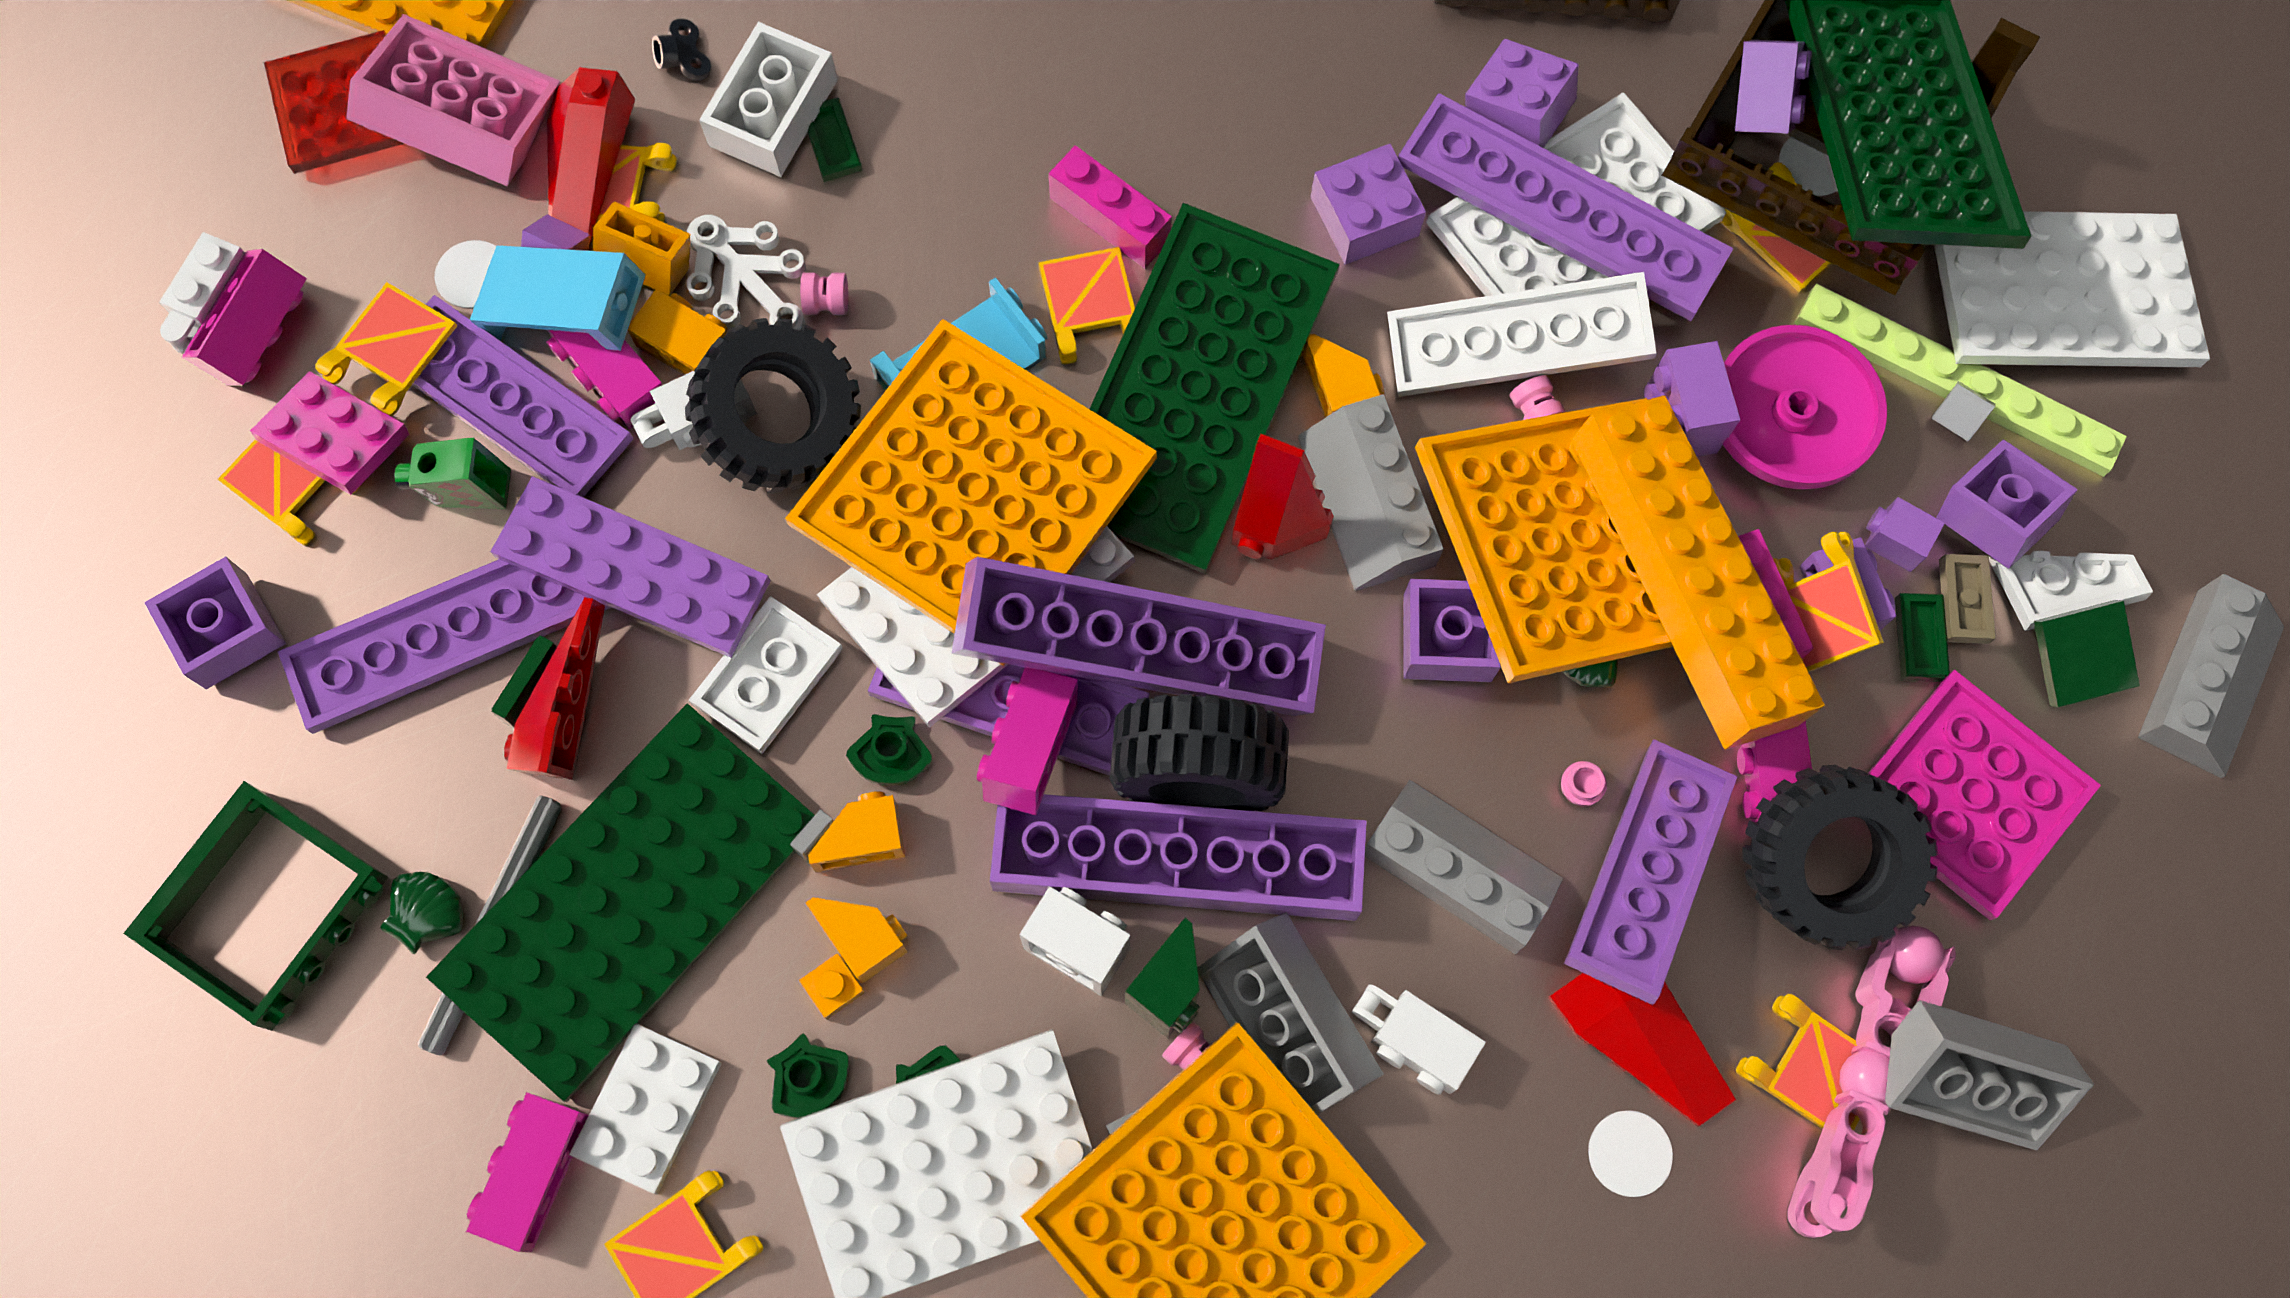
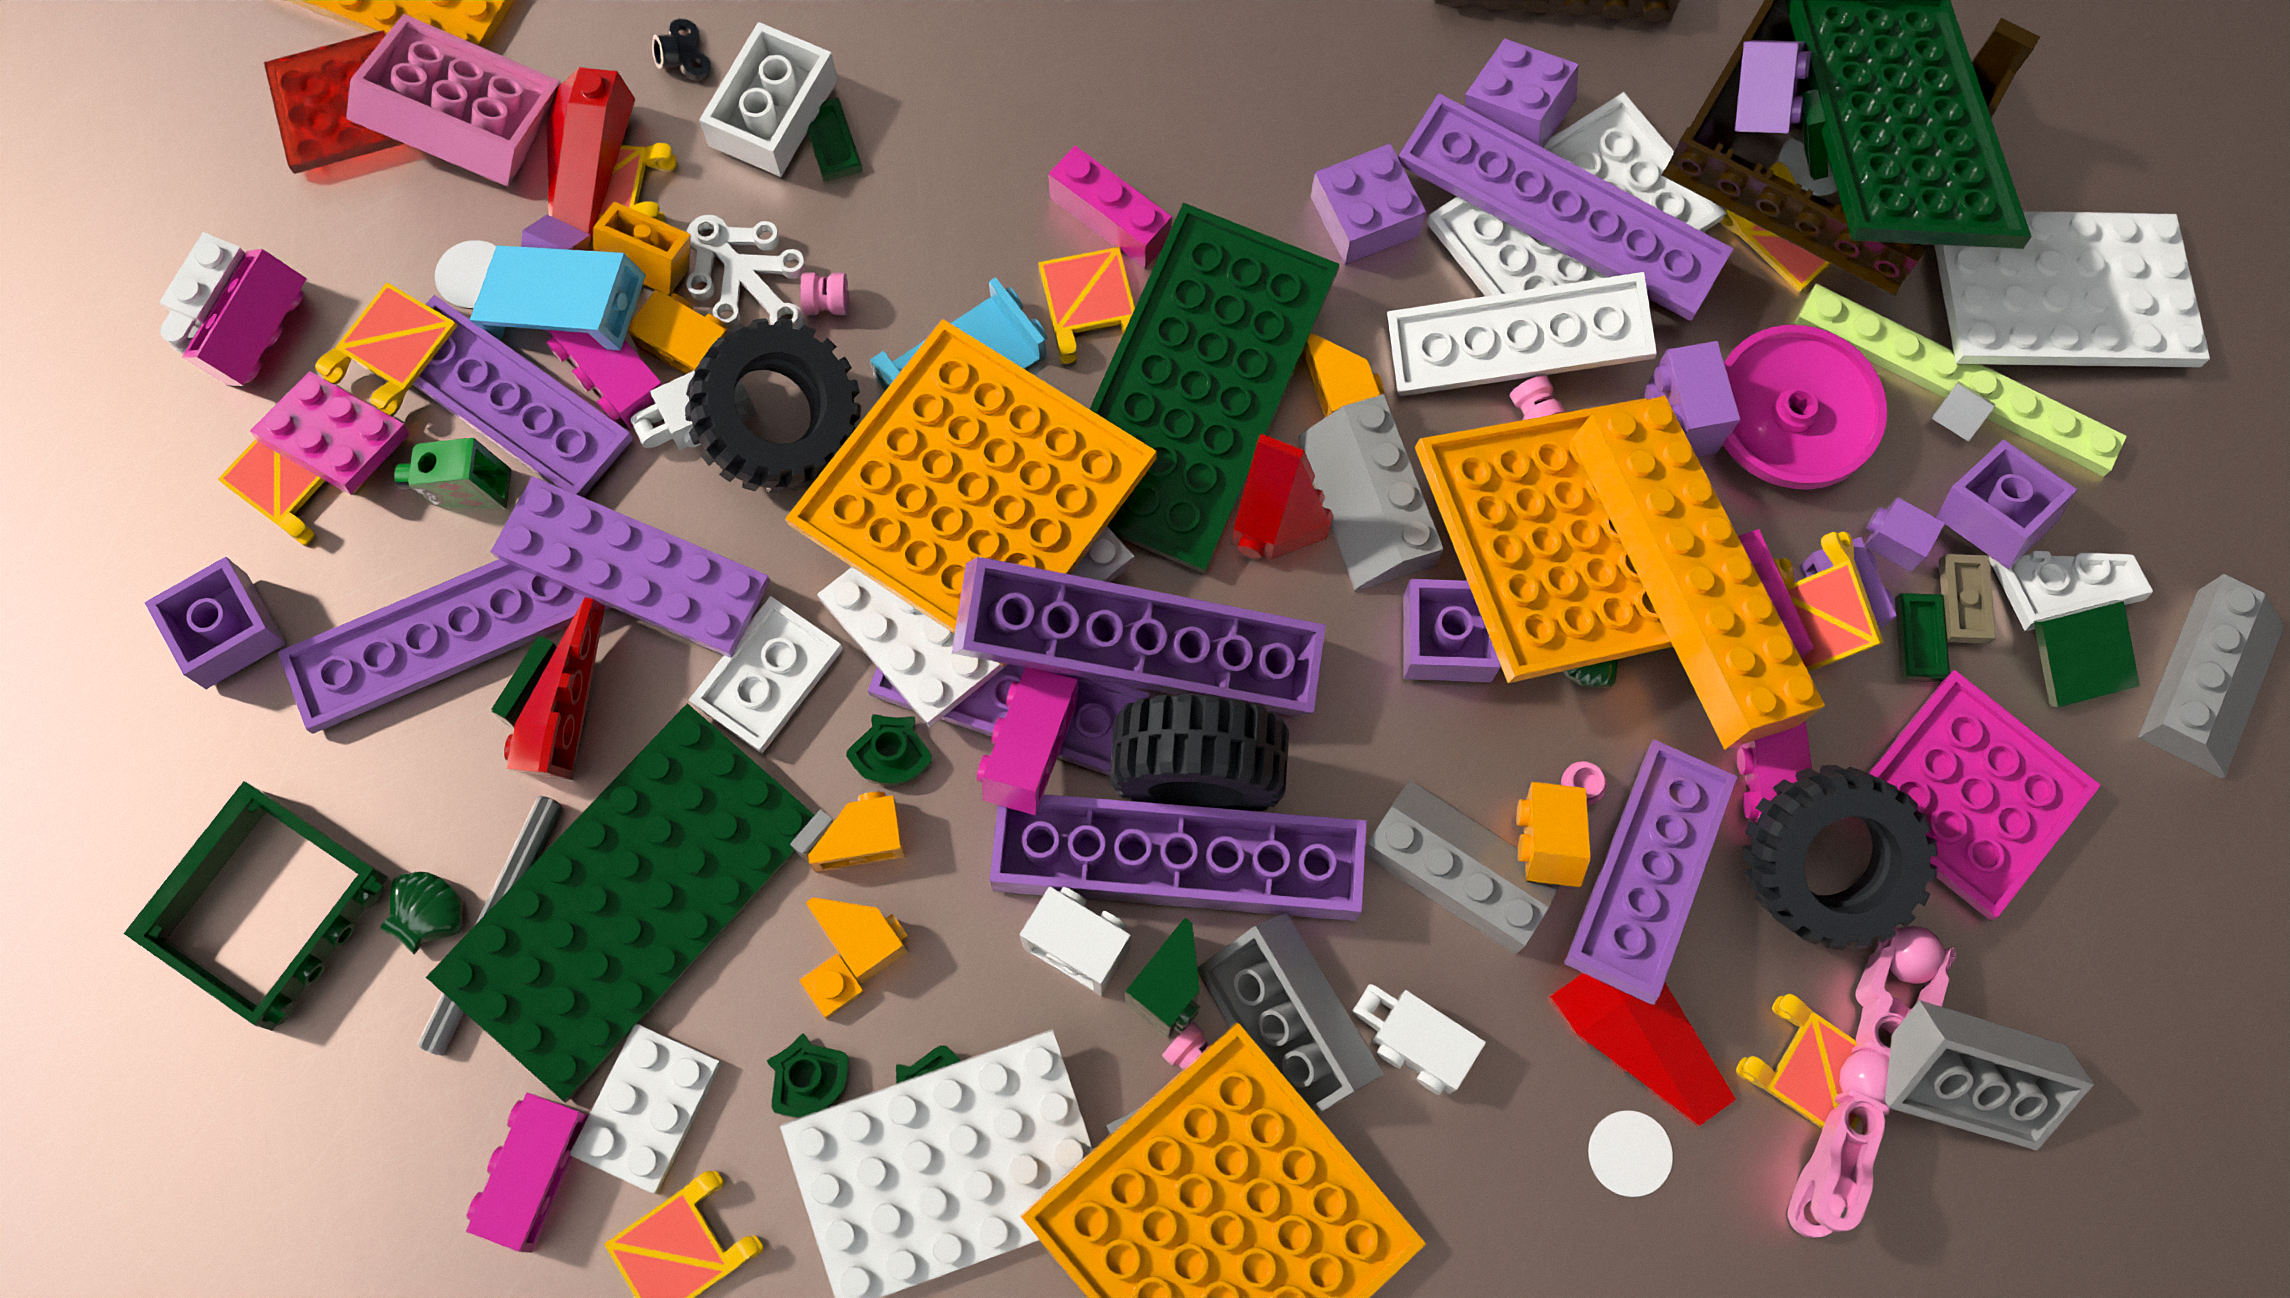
(1554, 834): none -> light orange brick
(1813, 142): none -> dark green tile

